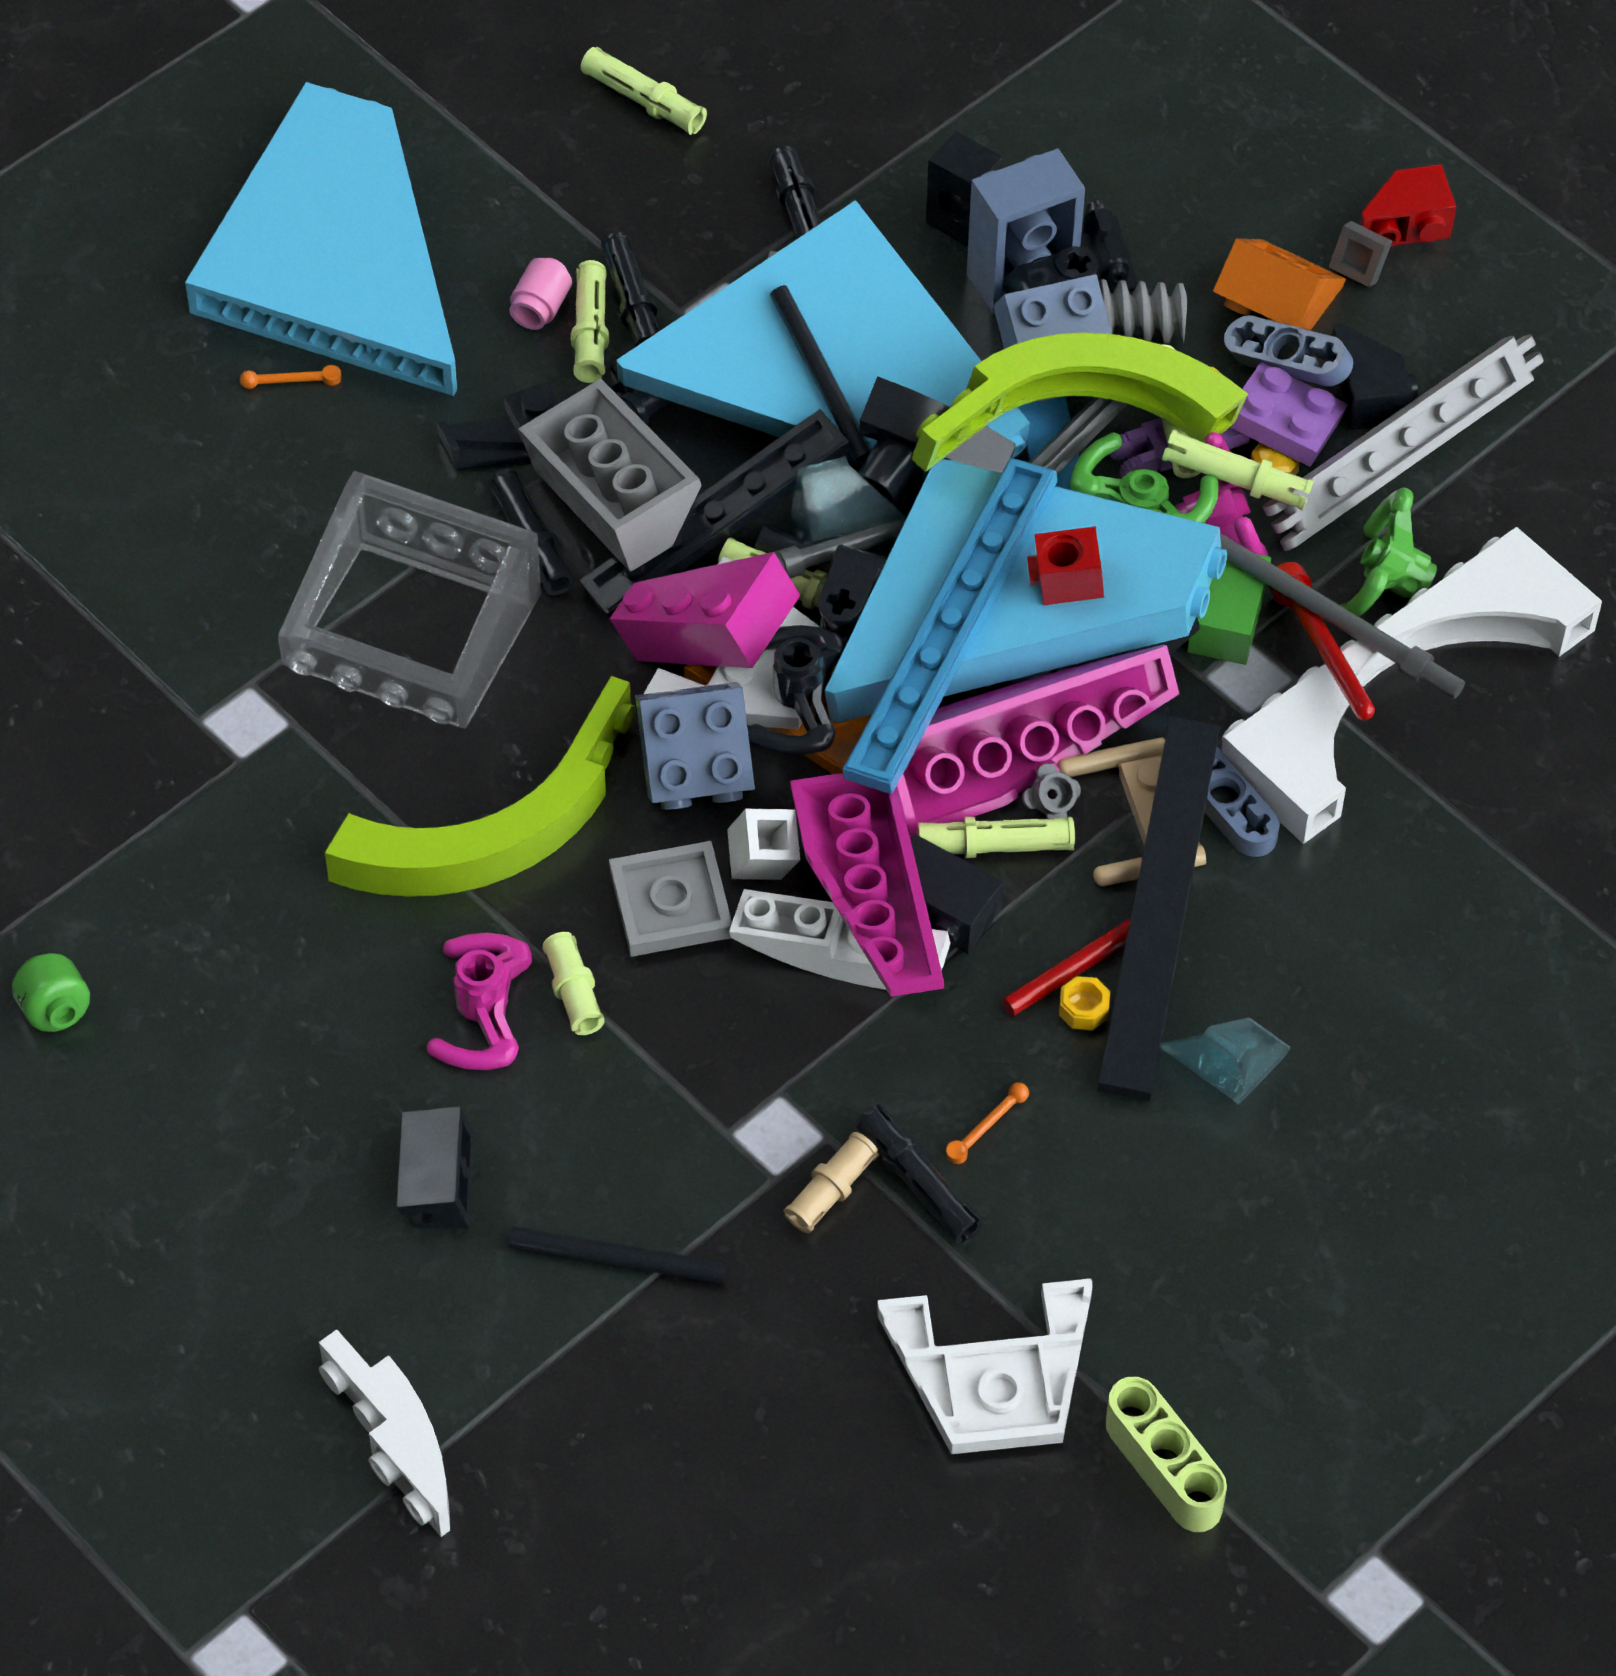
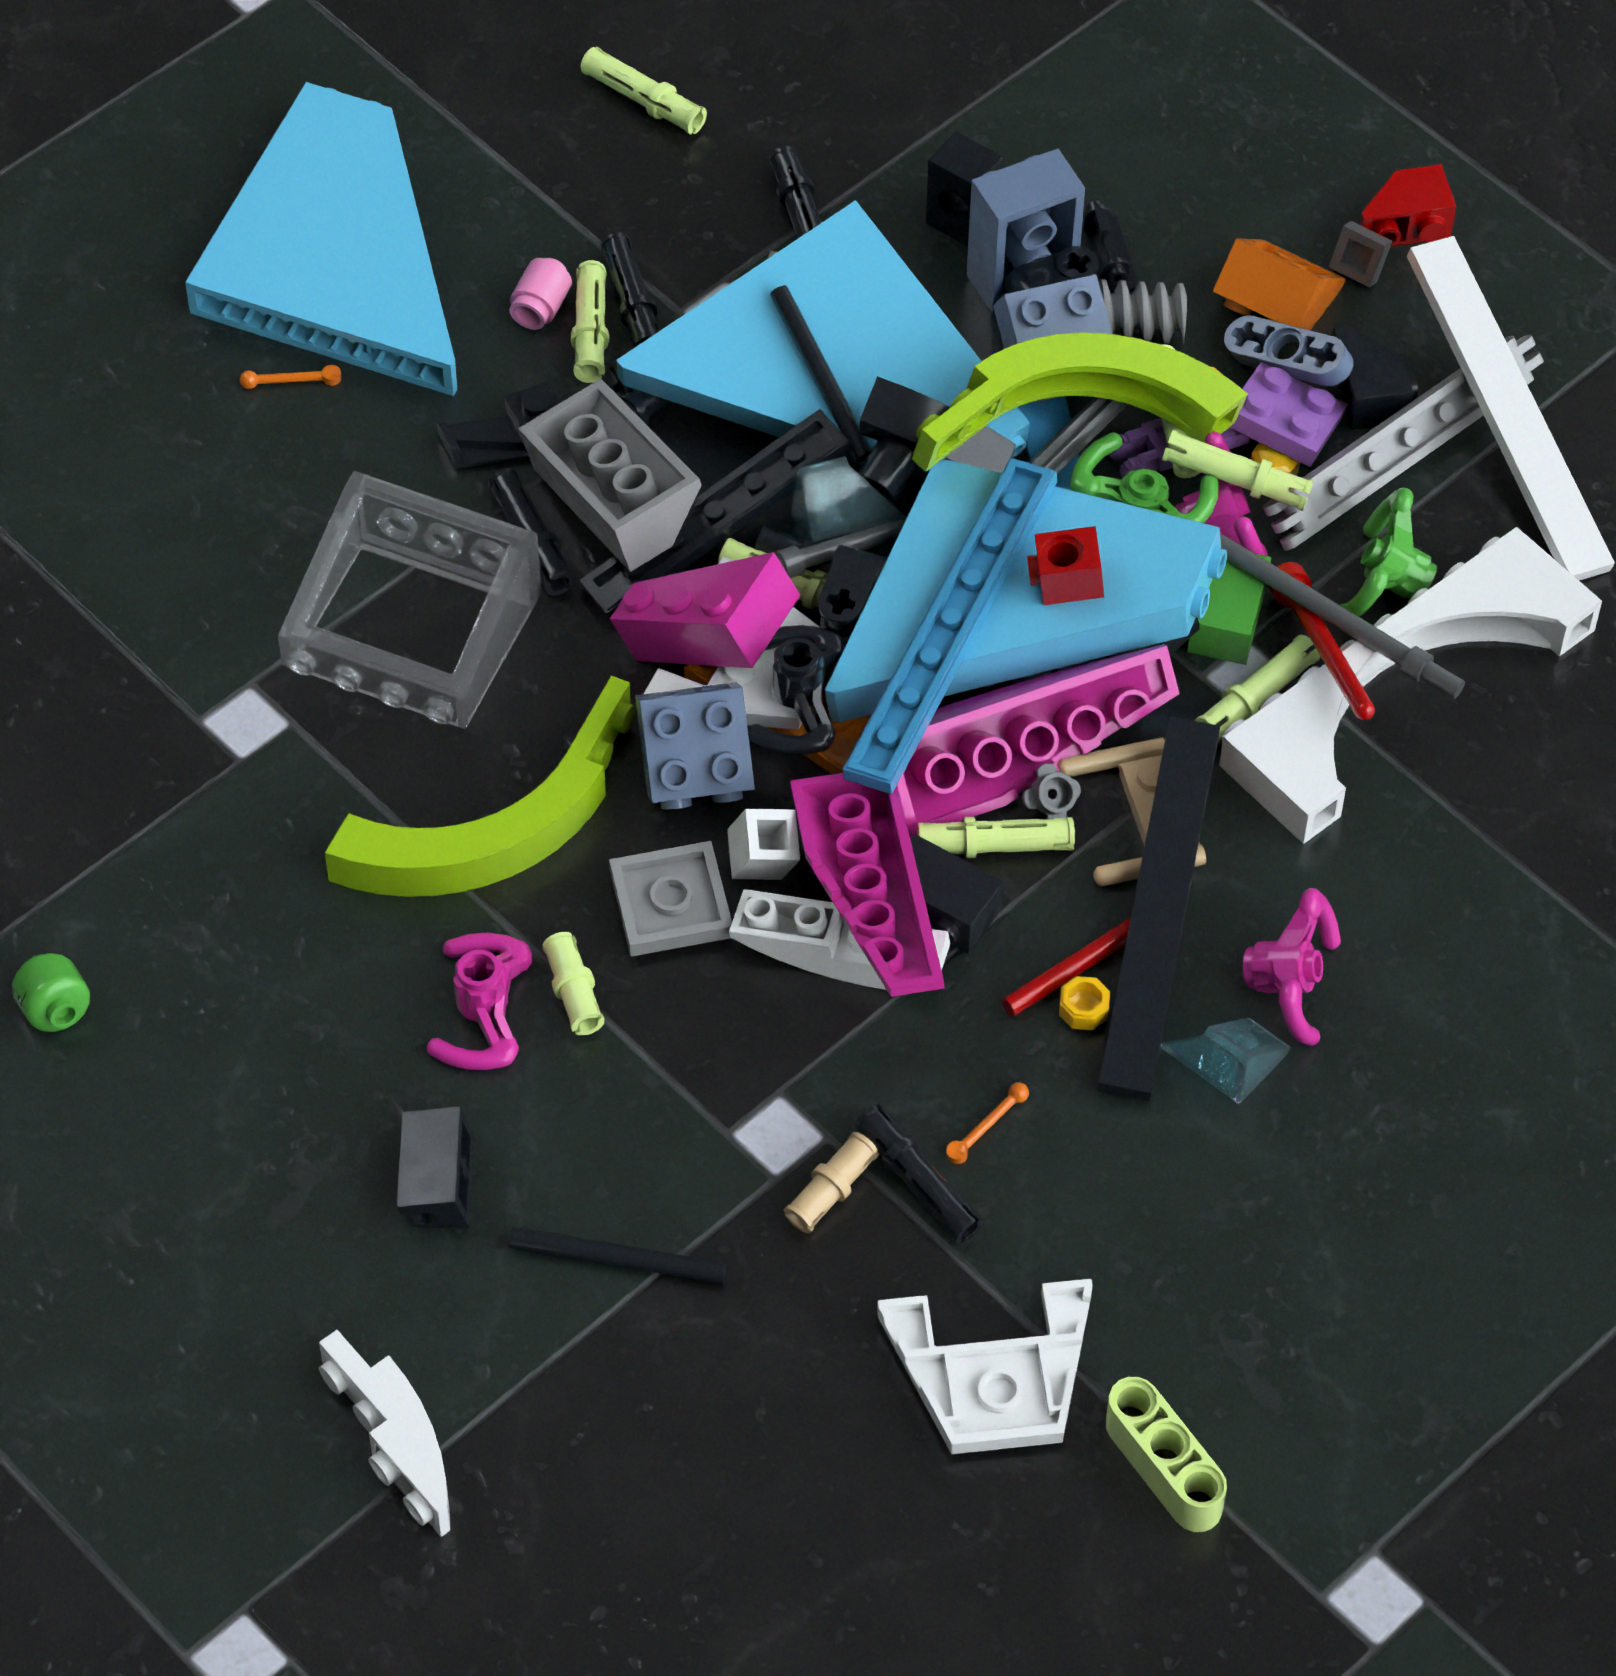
(1229, 816): sand blue beam -> none
(1245, 699): none -> yellowish green pin
(1292, 963): none -> dark pink piece
(1510, 409): none -> white tile

